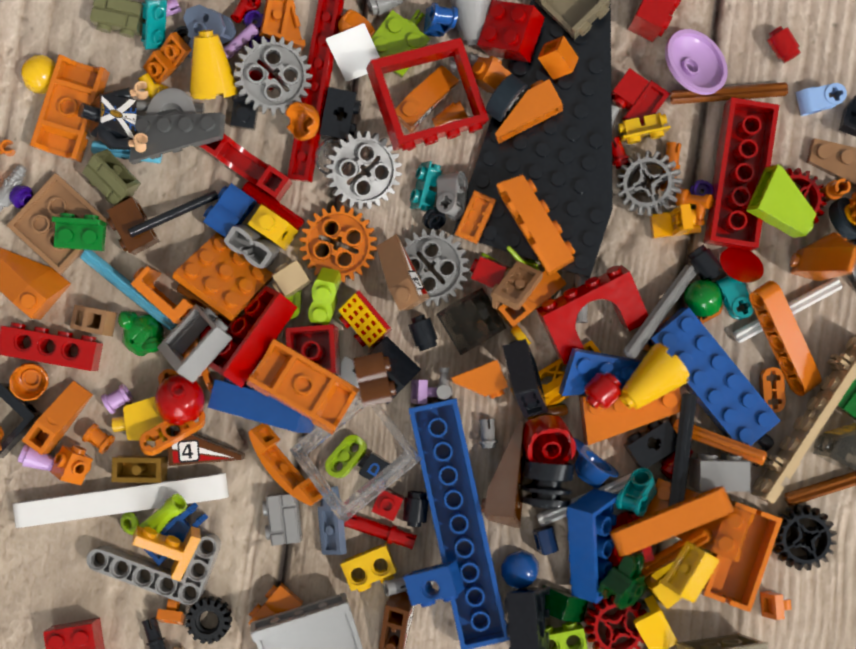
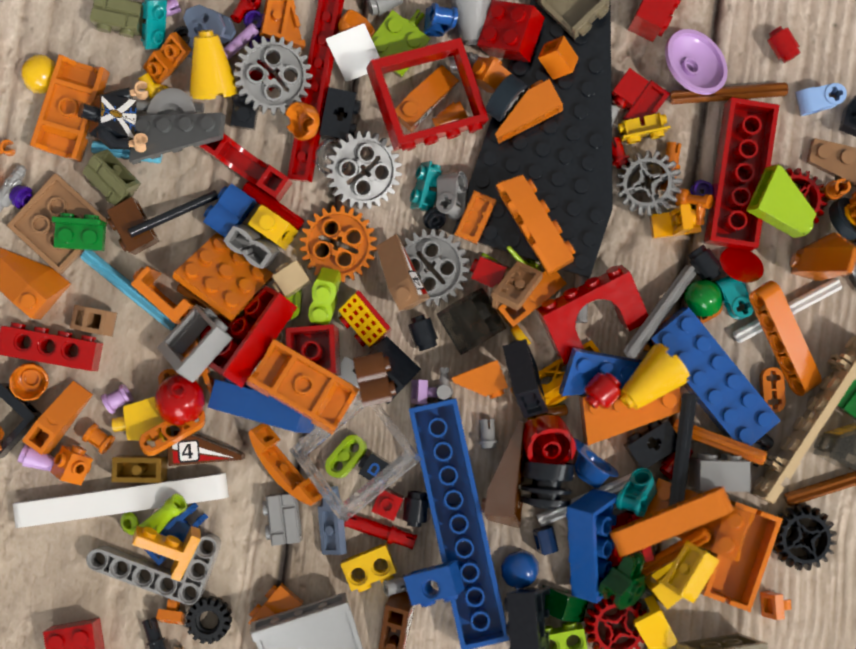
(140, 332): green hair -> none

